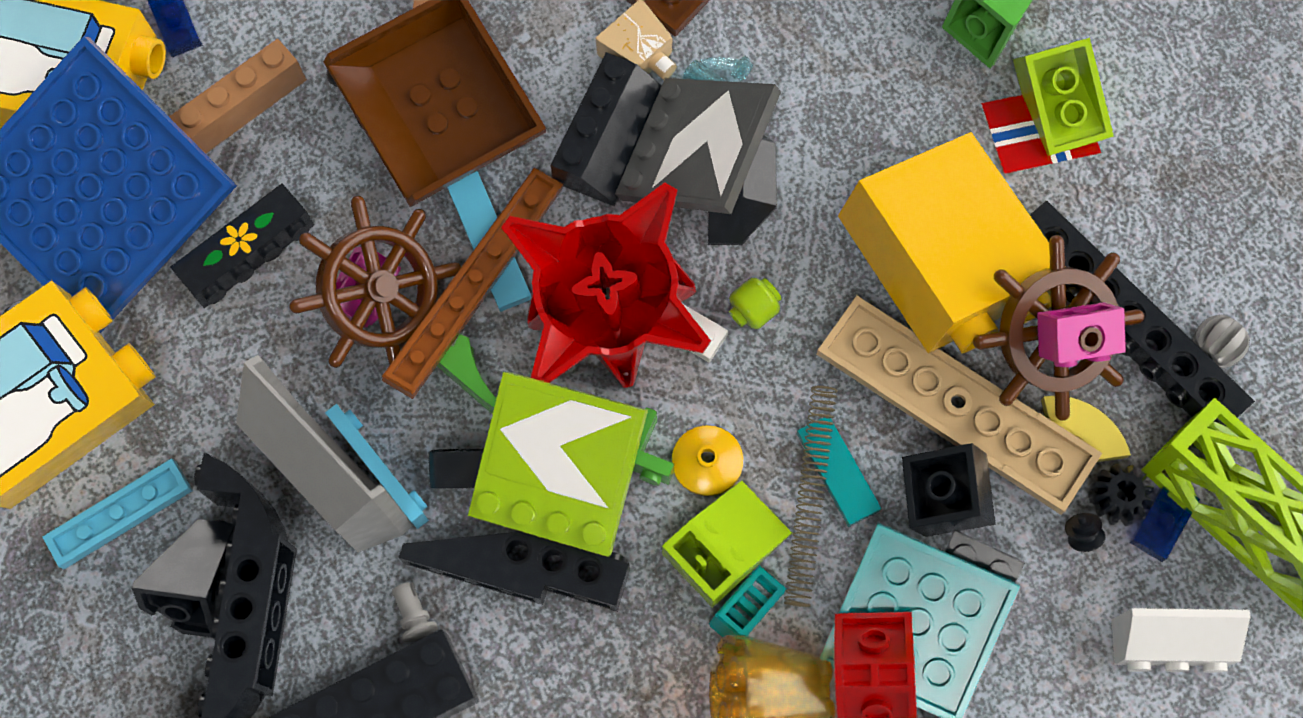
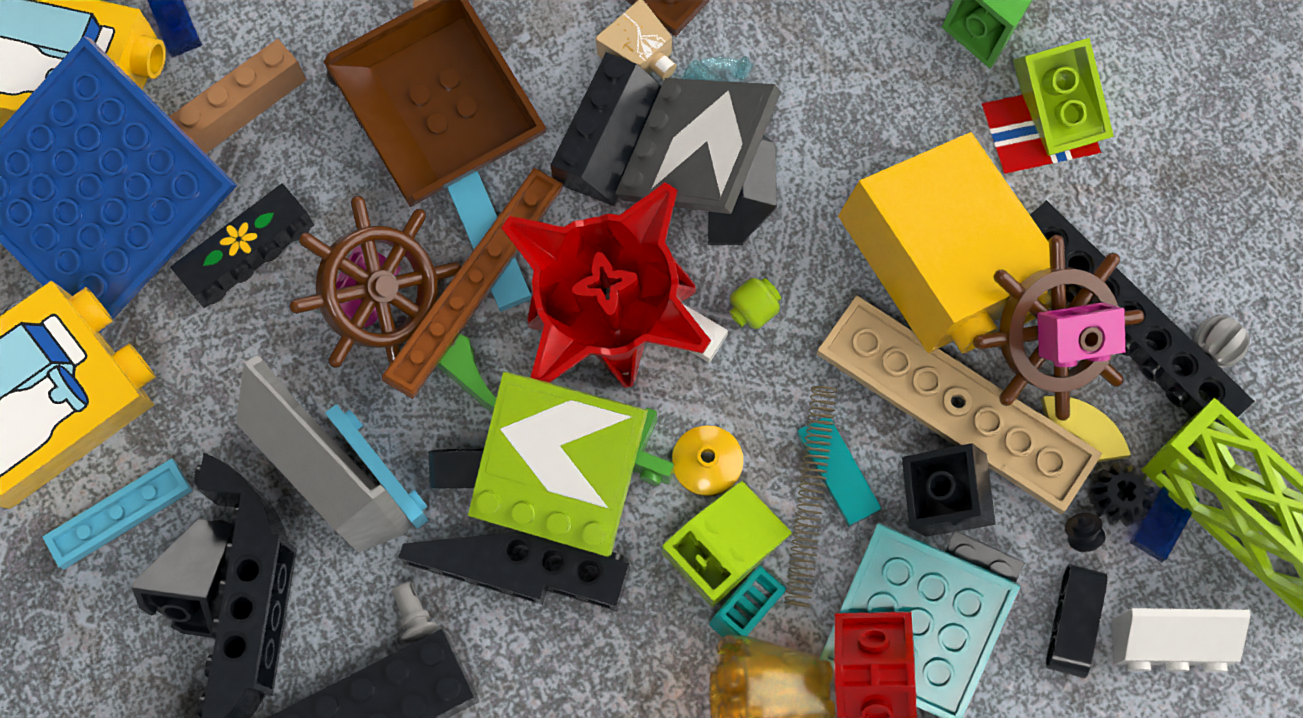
(1076, 621): none -> black beam

